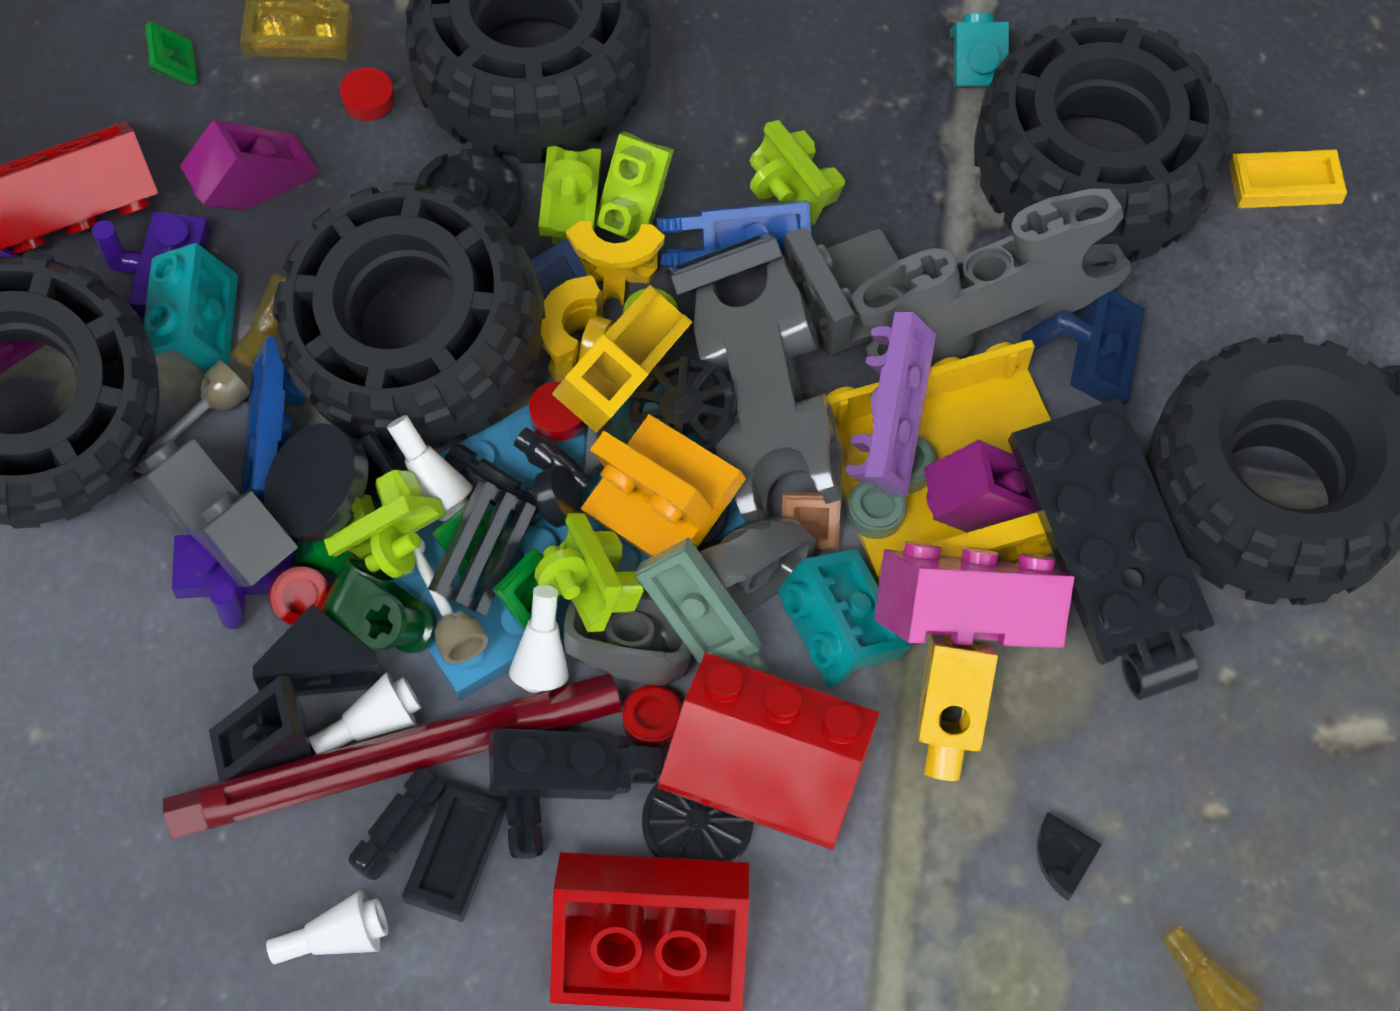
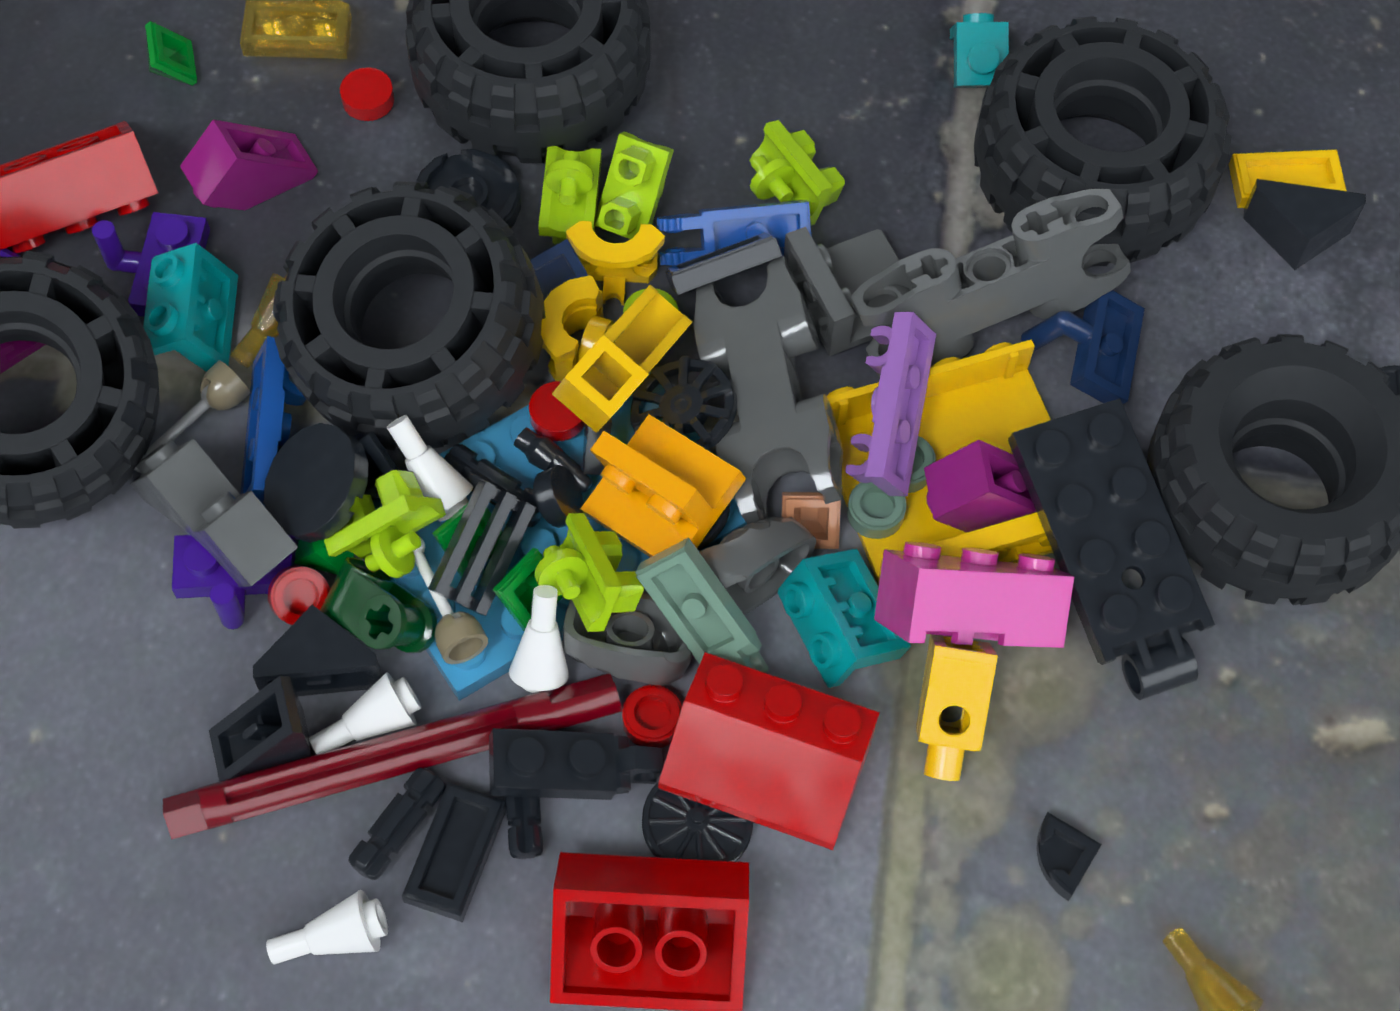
(1301, 218): none -> black slope

